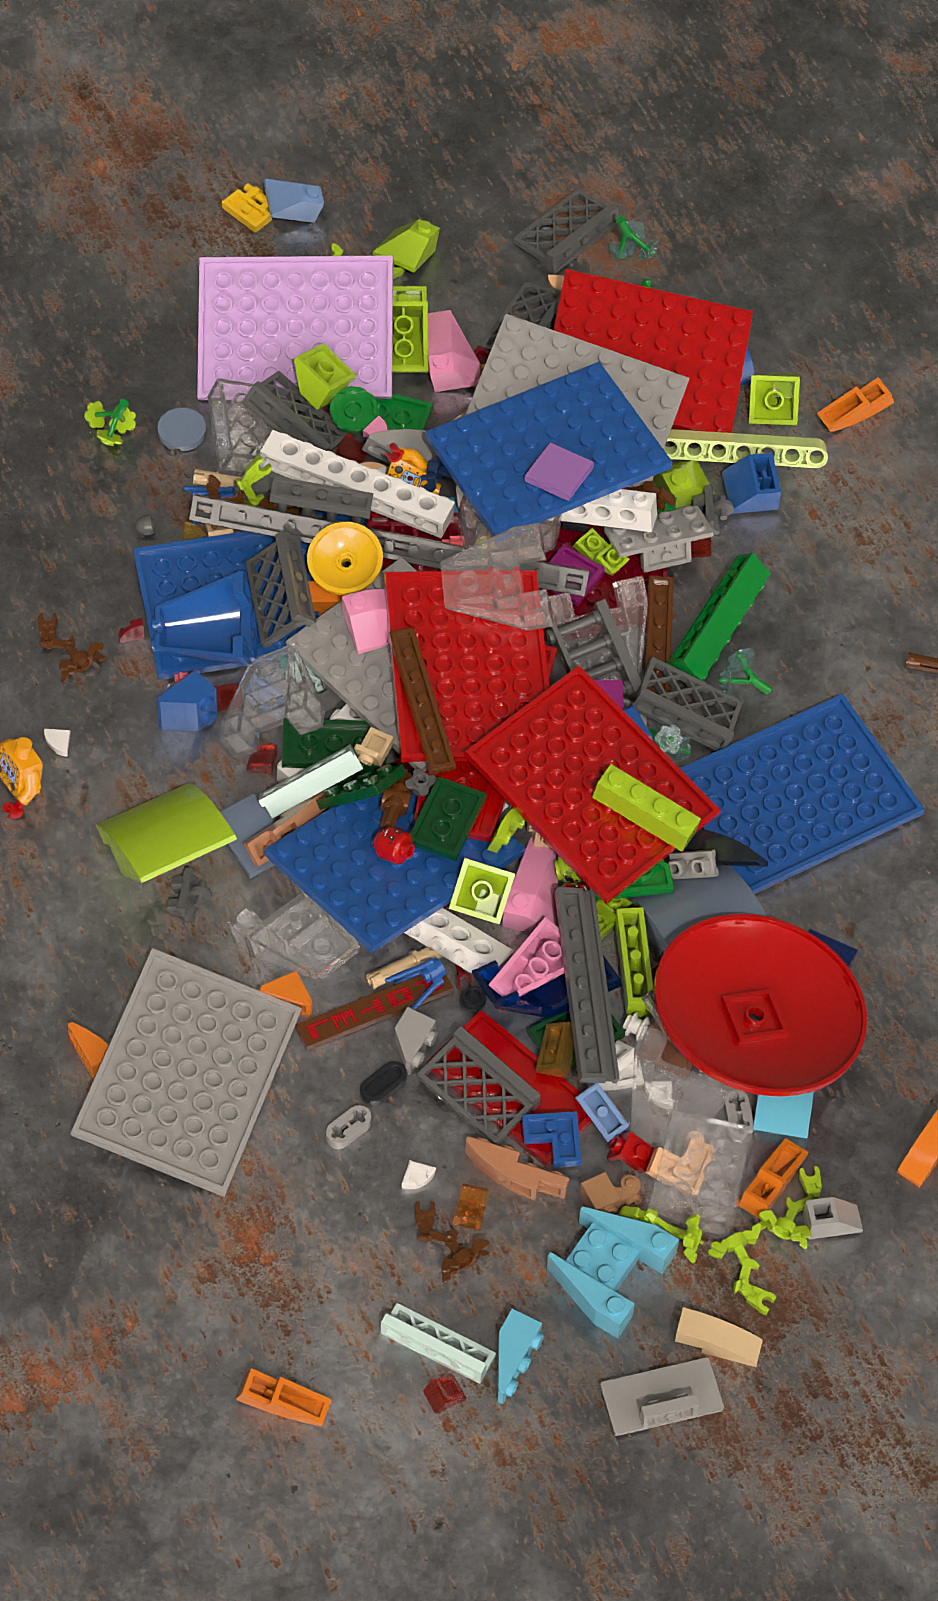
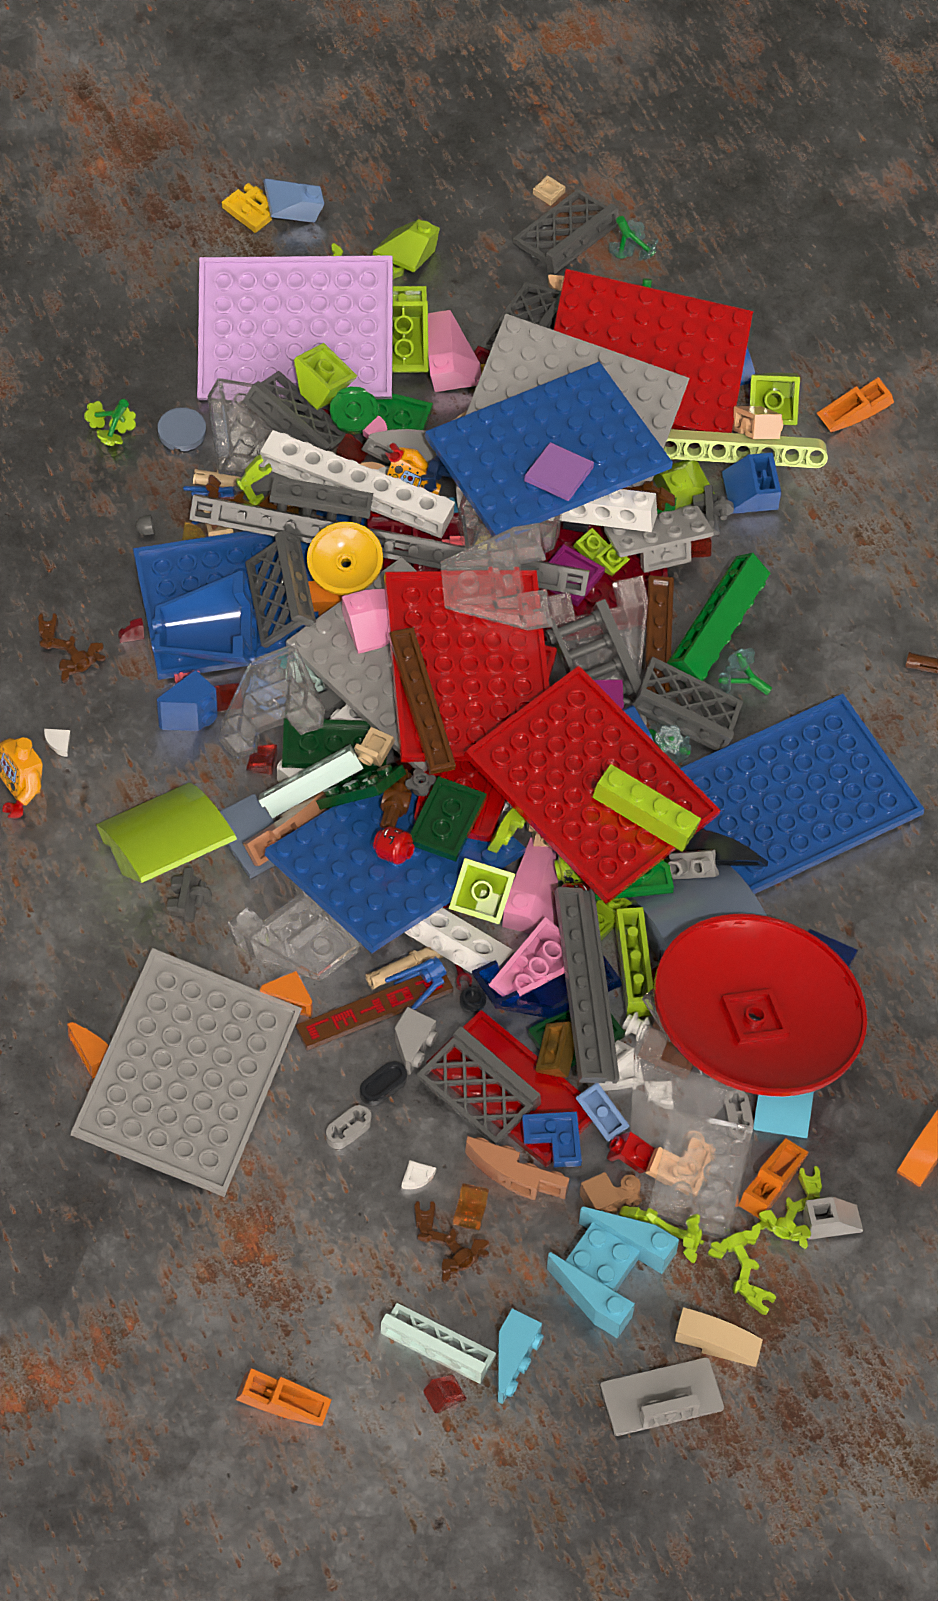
(549, 190): none -> tan tile
(757, 422): none -> light nougat brick

